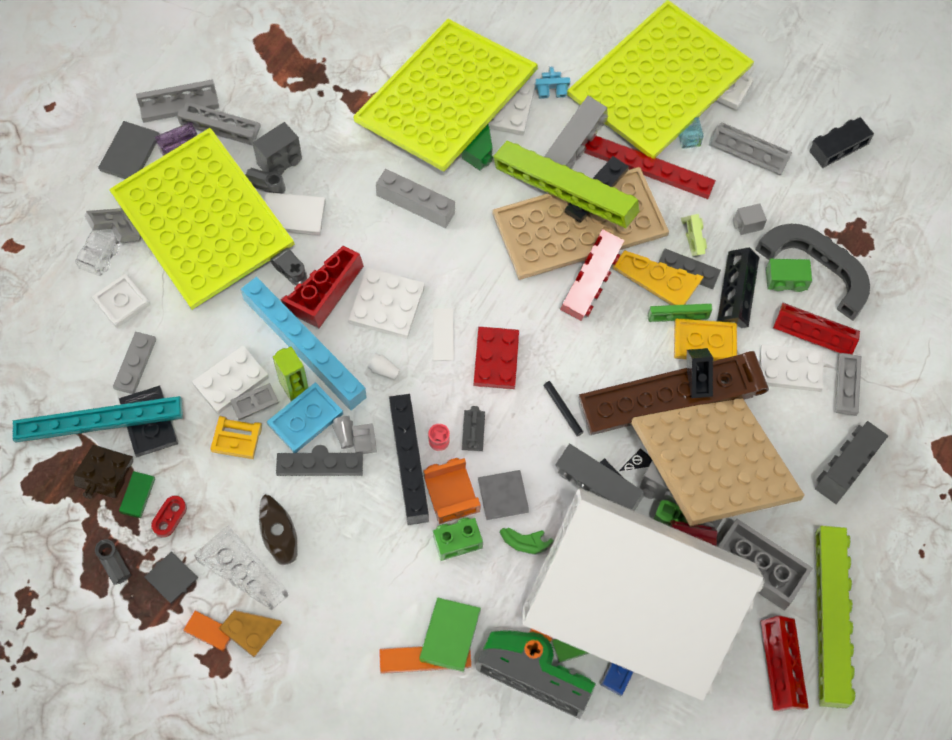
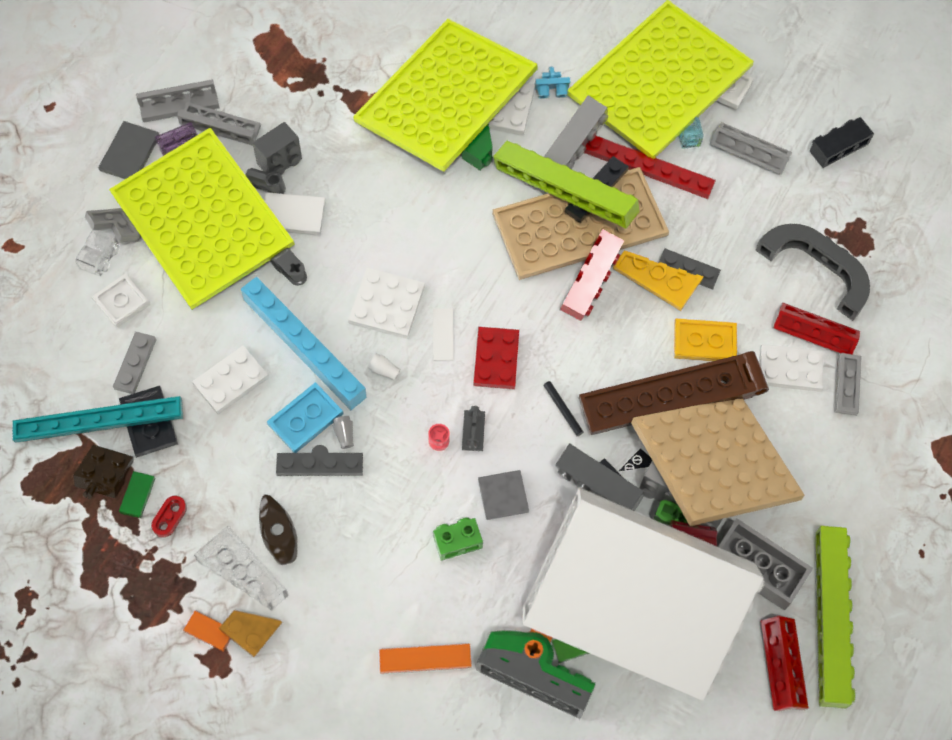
(113, 562): dark grey piece -> none
(171, 577): dark grey piece -> none
(235, 443): yellow plate -> none
(254, 401): light grey hinge -> none
(290, 372): lime brick -> none
(325, 287): red wedge -> none
(364, 439): light grey panel -> none
(409, 459): black brick -> none
(415, 198): light grey brick -> none
(450, 634): bright green tile -> none
(451, 490): orange panel -> none
(526, 543): bright green piece -> none
(616, 679): blue plate -> none
(671, 312): bright green tile -> none
(694, 235): yellowish green wing -> none
(700, 372): black slope -> none
(744, 286): black fence -> none
(750, 219): light grey brick -> none
(789, 274): bright green brick -> none
(851, 462): dark grey wedge -> none

